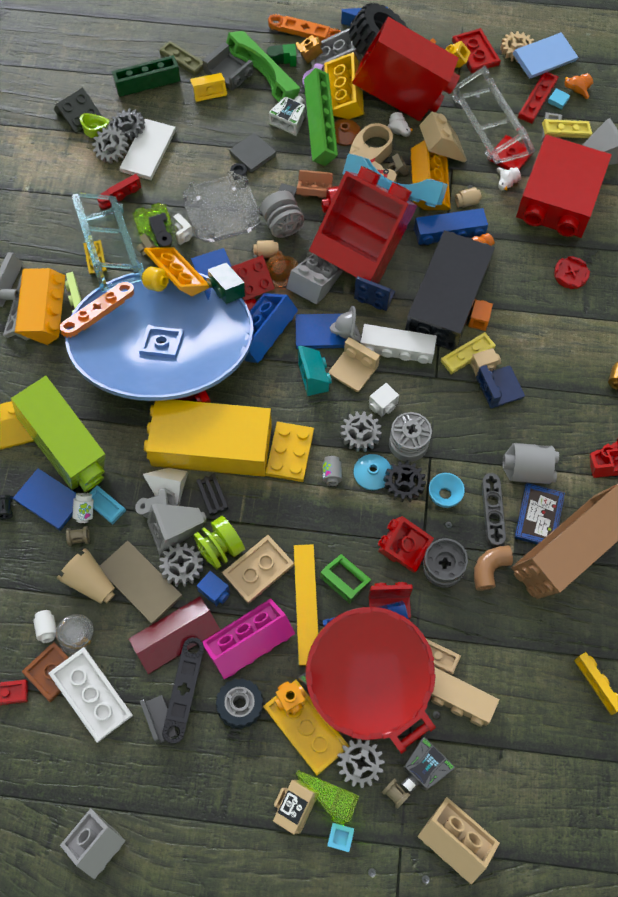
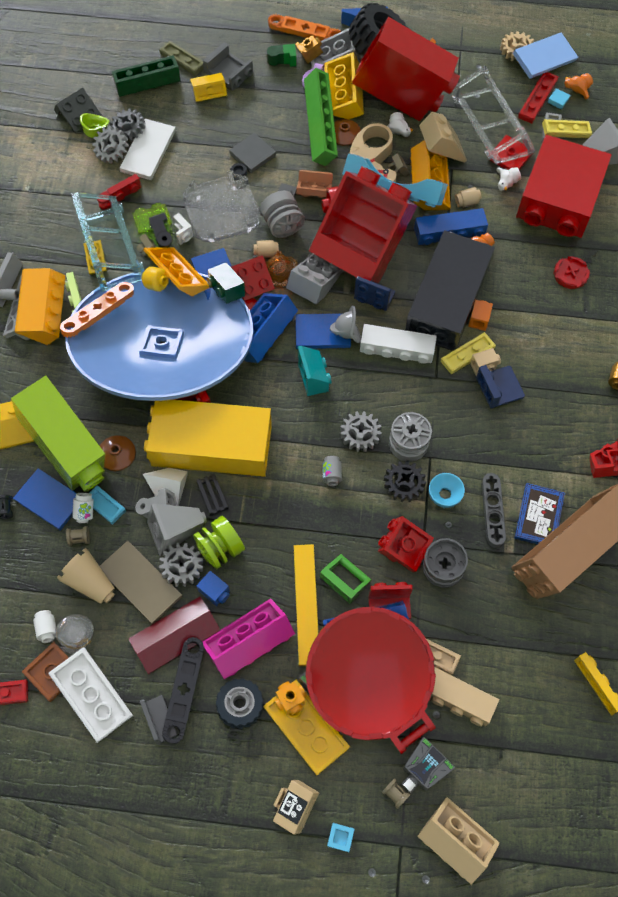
(92, 844): light grey slope -> none
(123, 457): none -> dark orange dish
(246, 49): bright green arch -> none
(258, 569): tan plate -> none
(288, 114): white torso -> none
(289, 451): yellow plate -> none
(333, 799): clear neon green slope -> none
(355, 365): tan bracket -> none
(363, 752): light grey gear -> none
(367, 478): medium azure dish -> none
(383, 400): white brick -> none
(459, 50): yellow brick -> none
(480, 50): red tile -> none
(488, 563): medium nougat cylinder -> none
(531, 463): light grey cylinder -> none

